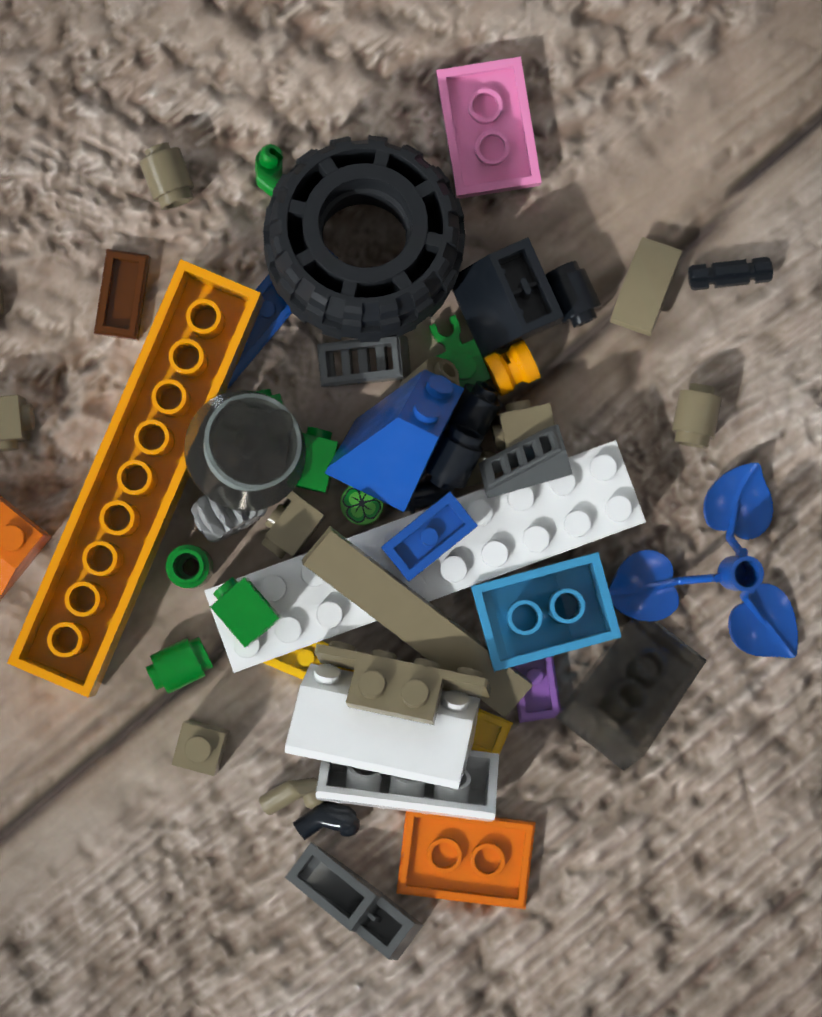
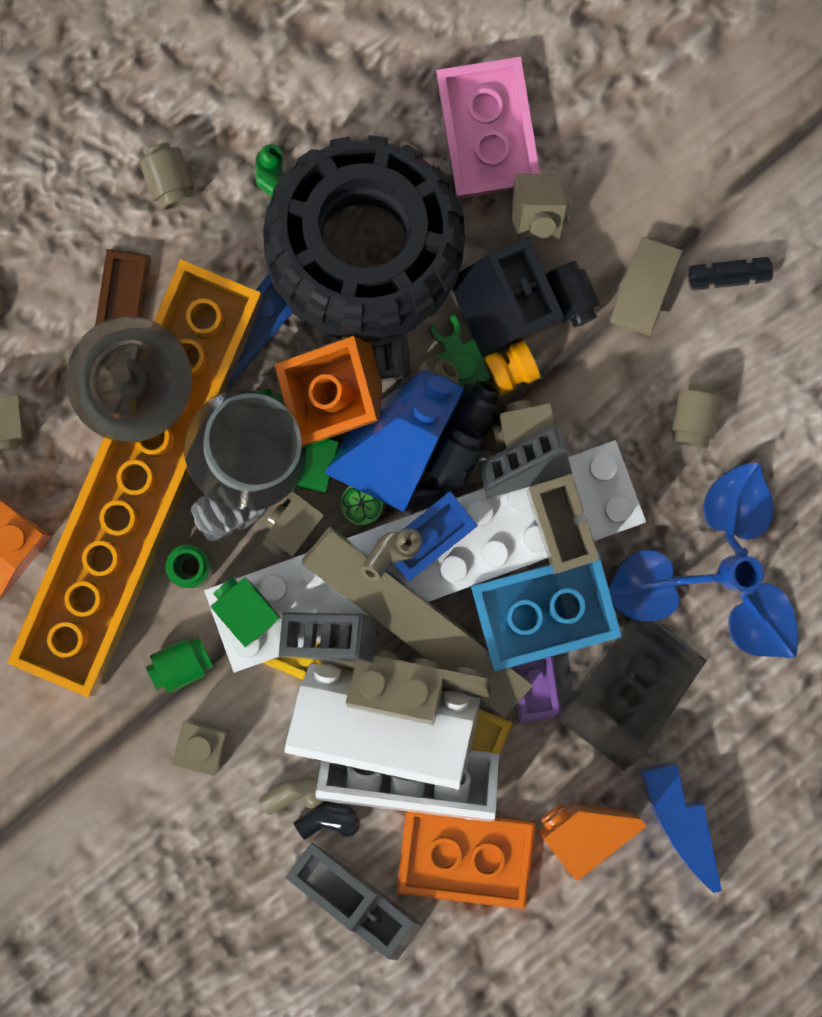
(129, 379): none -> clear smoke piece
(331, 389): none -> orange slope
(355, 636): none -> dark grey slope
(391, 549): none -> dark tan arm
(538, 207): none -> dark tan brick
(554, 507): none -> dark tan piece
(587, 834): none -> orange slope
(681, 822): none -> blue slope

